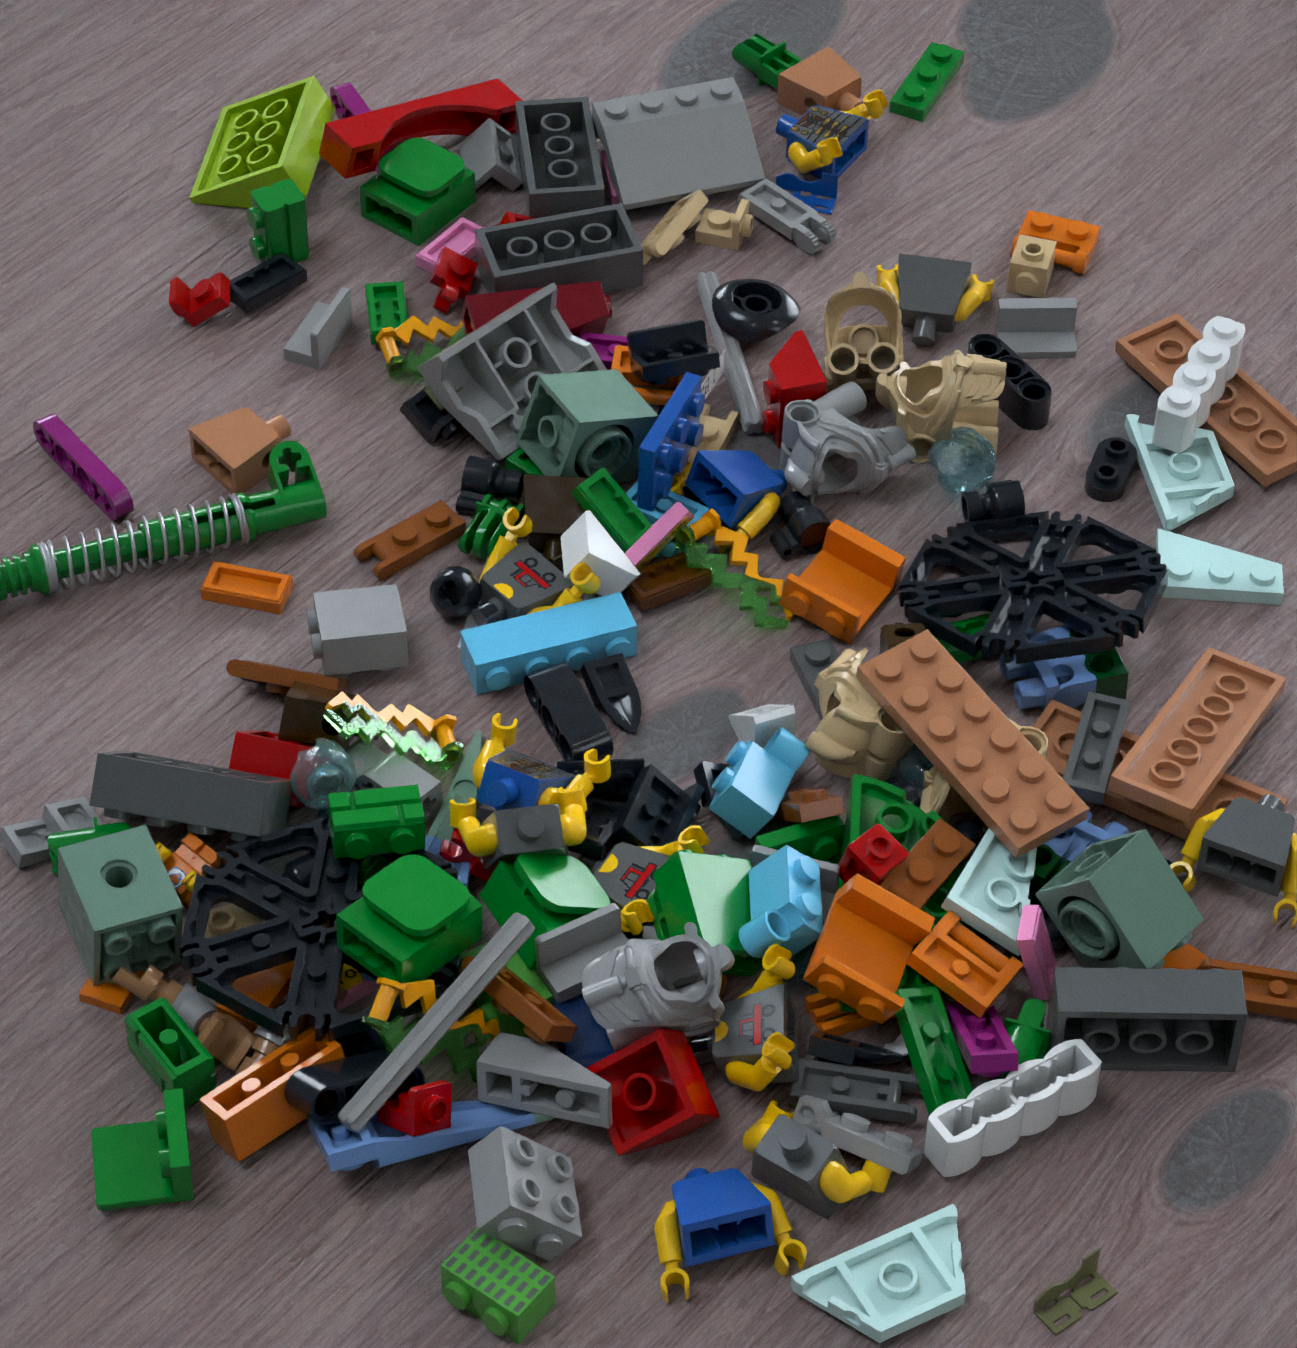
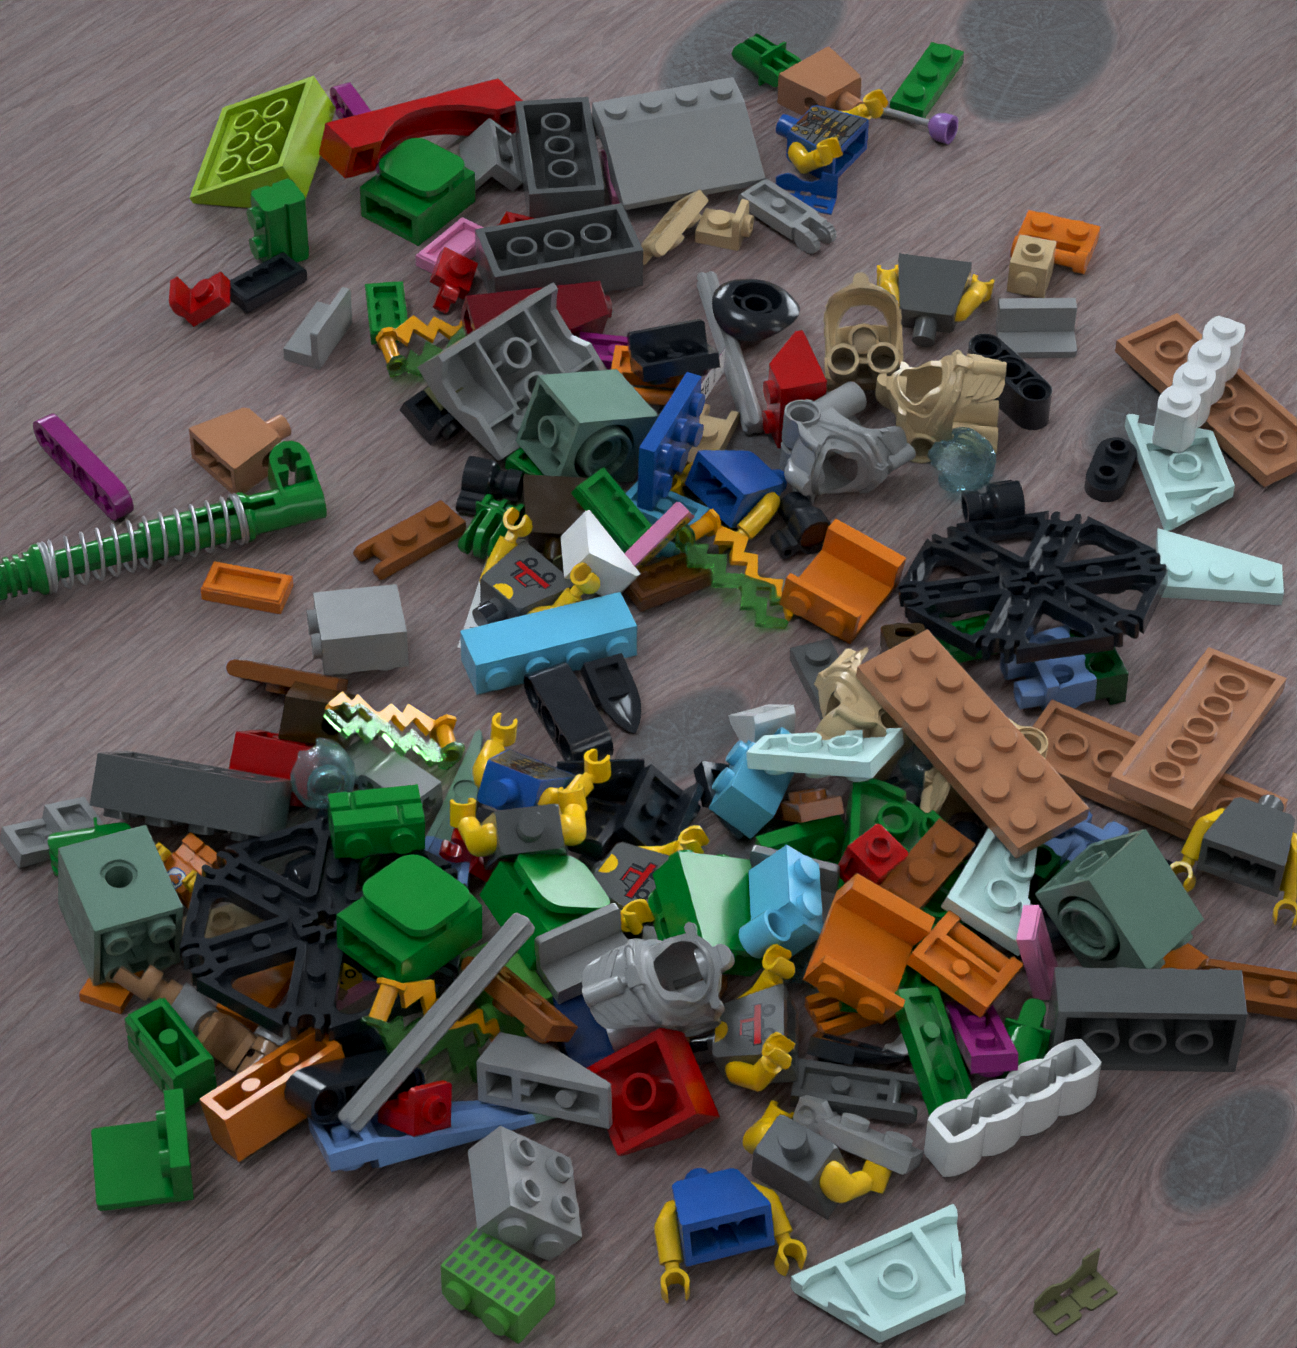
(455, 592): black piece -> none
(840, 756): none -> light aqua wing
(941, 126): none -> medium lavender hinge
(1096, 746): dark grey plate -> none

